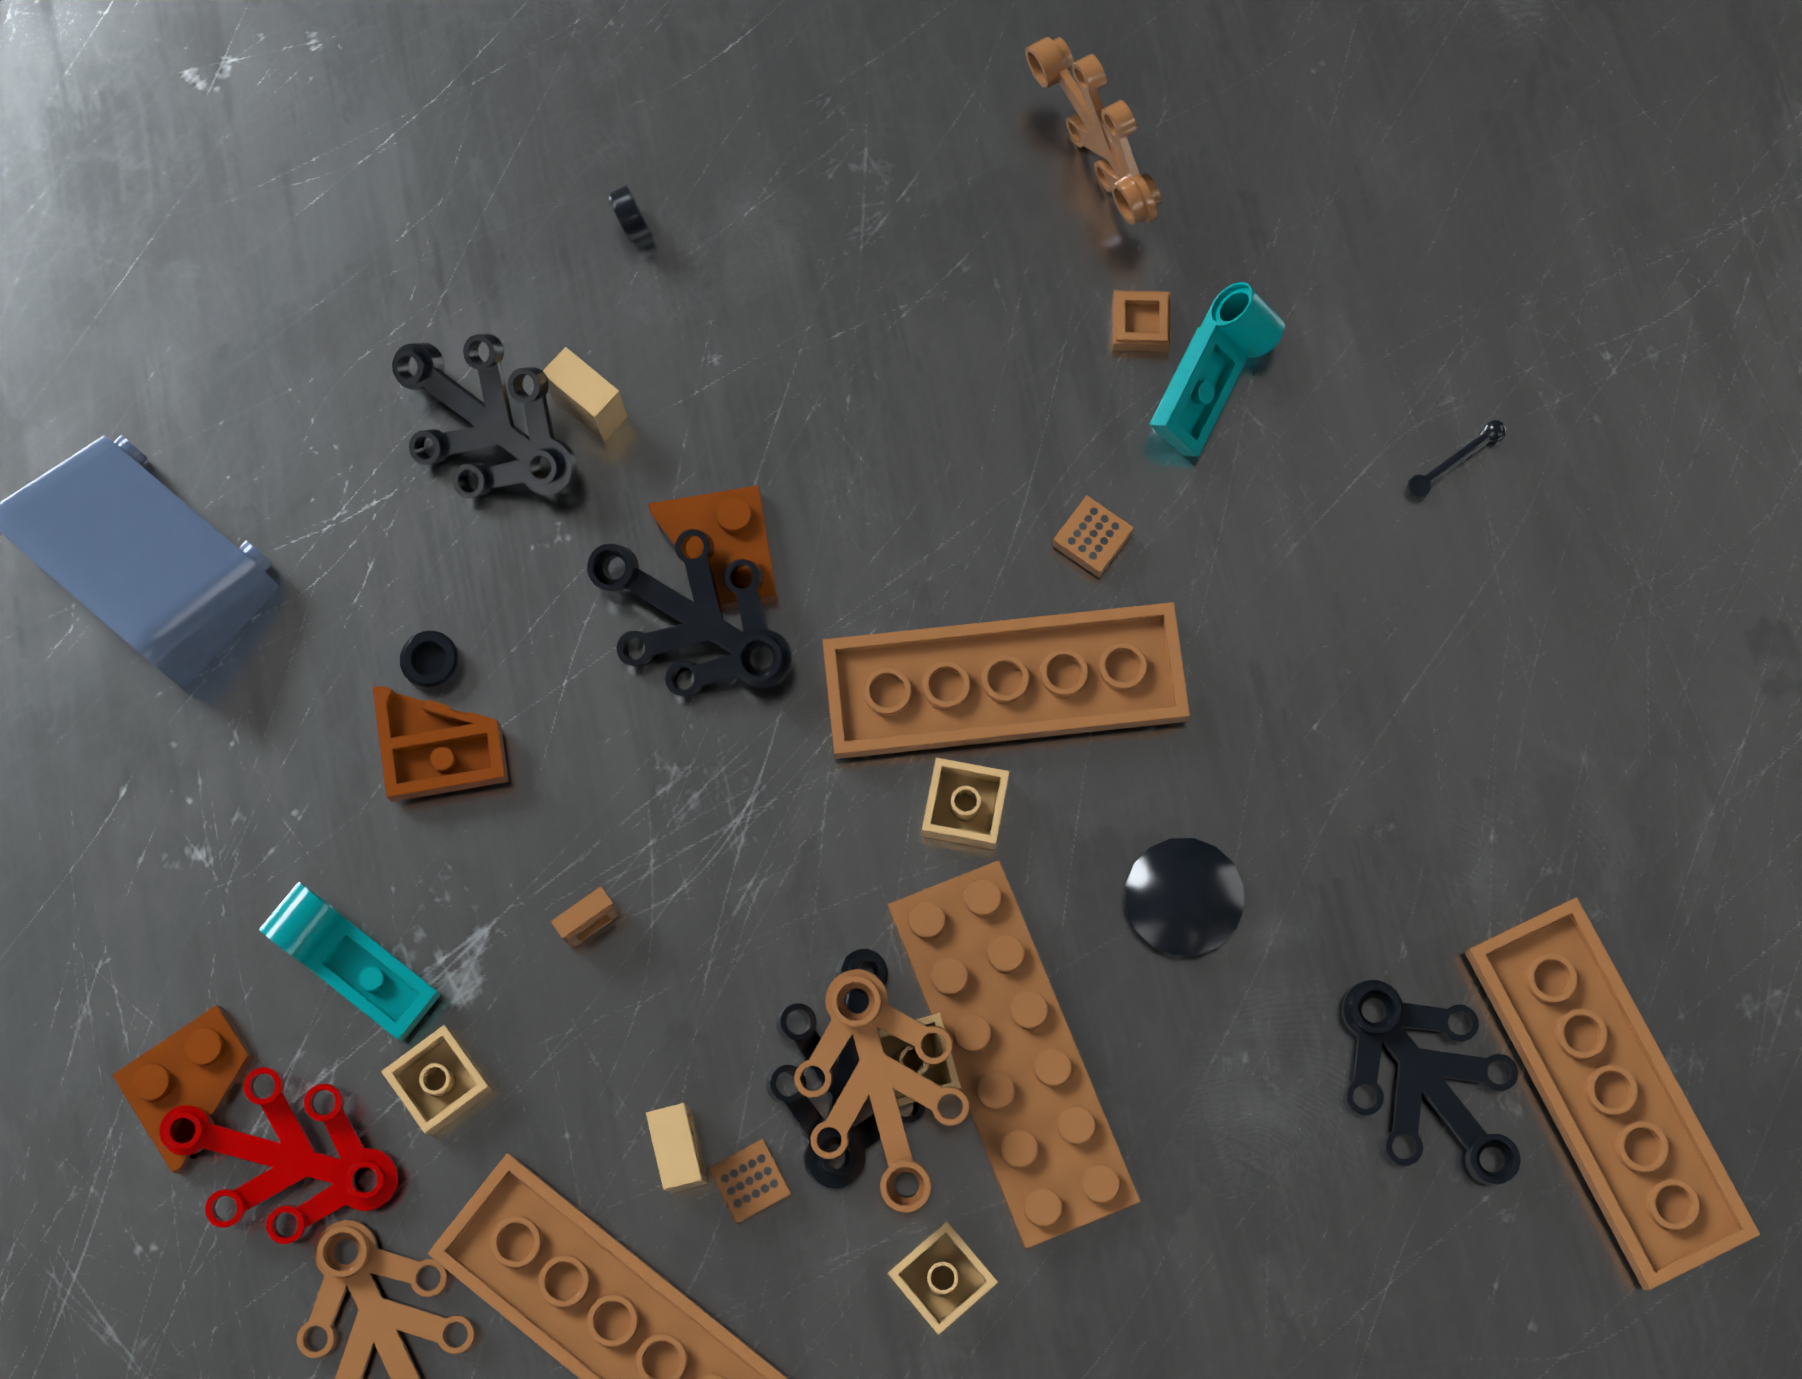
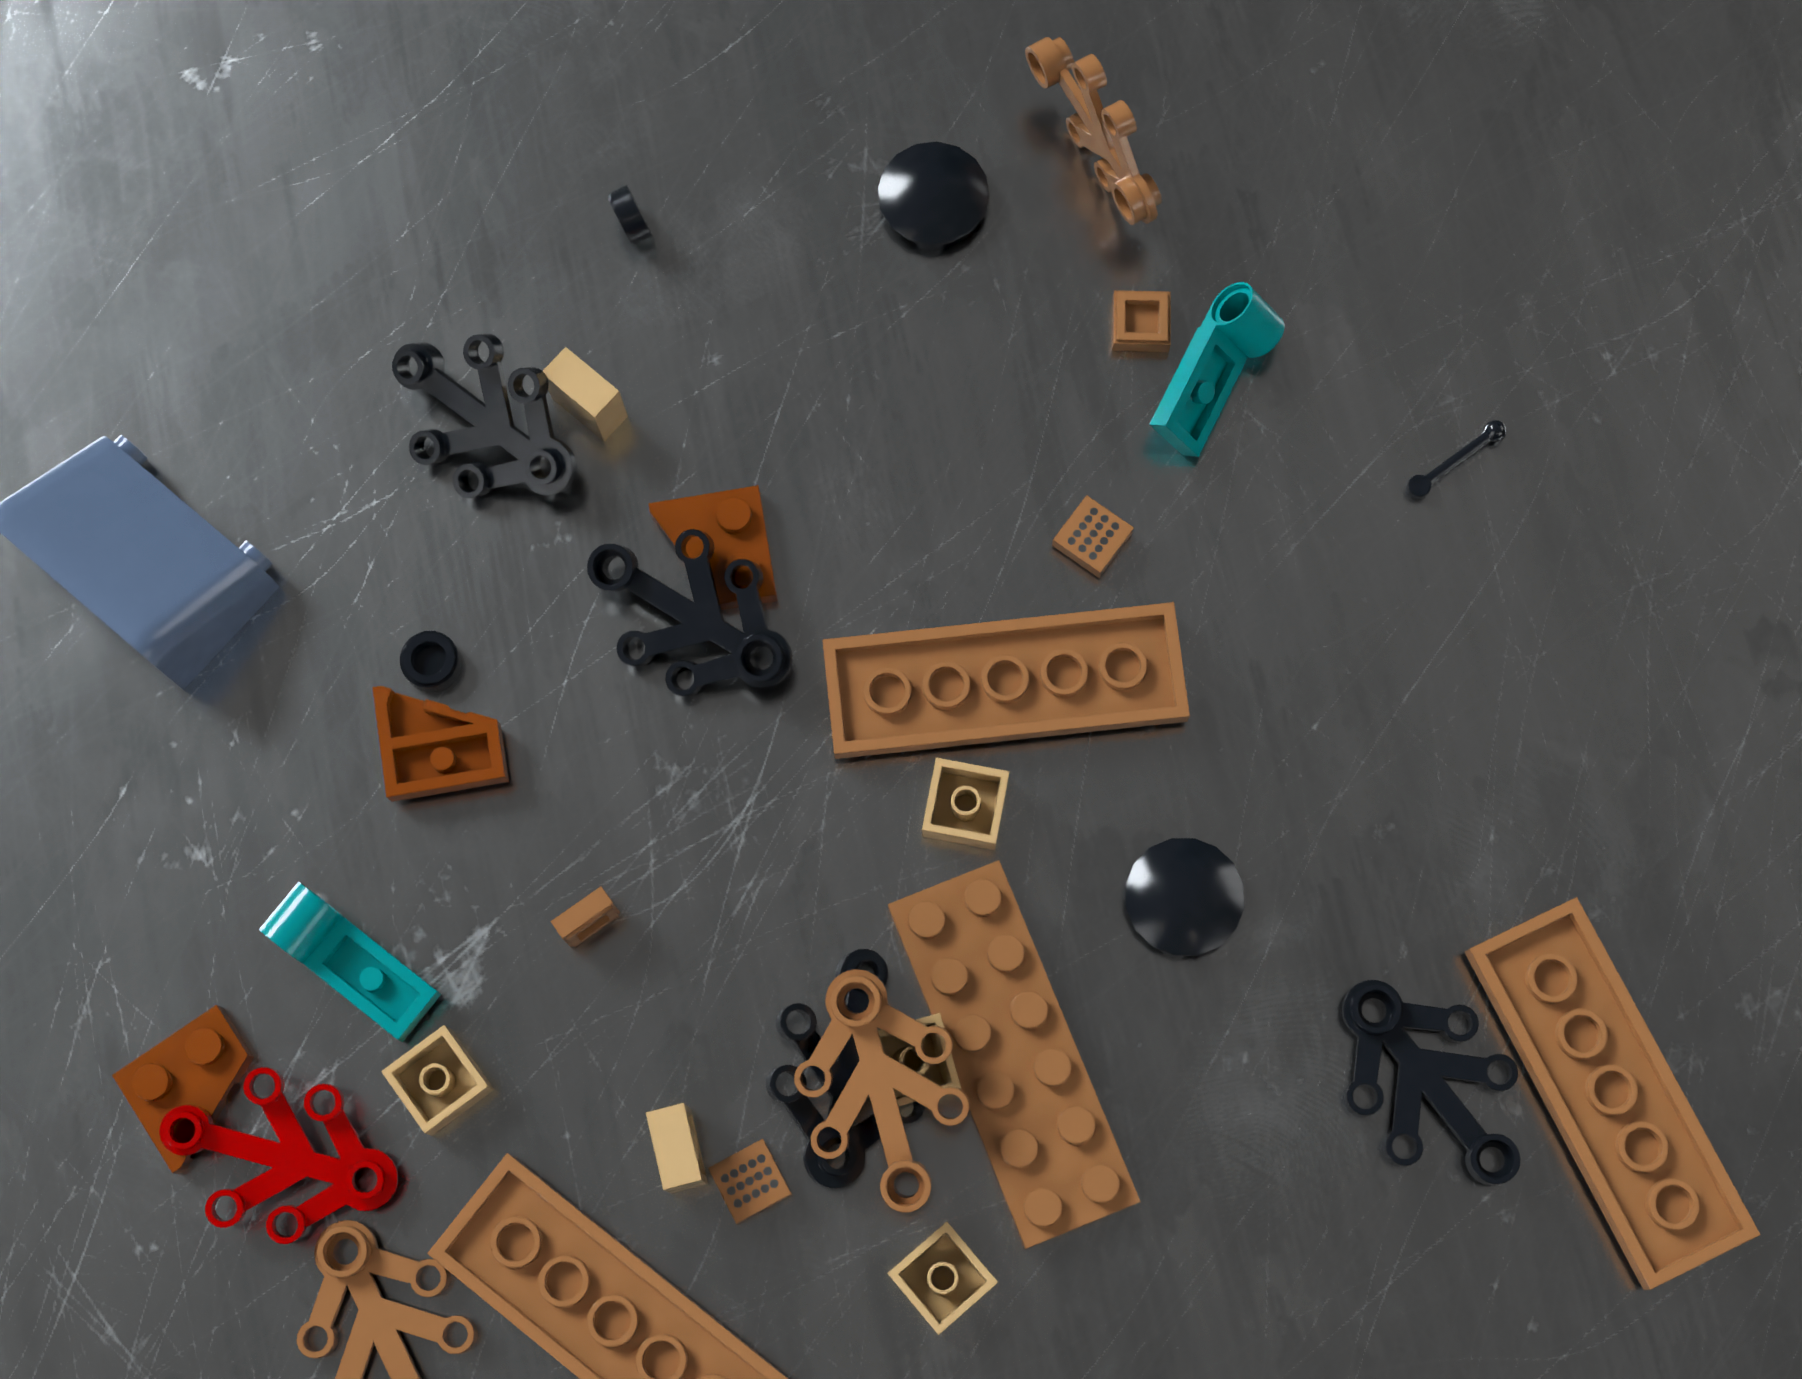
(933, 194): none -> black dish

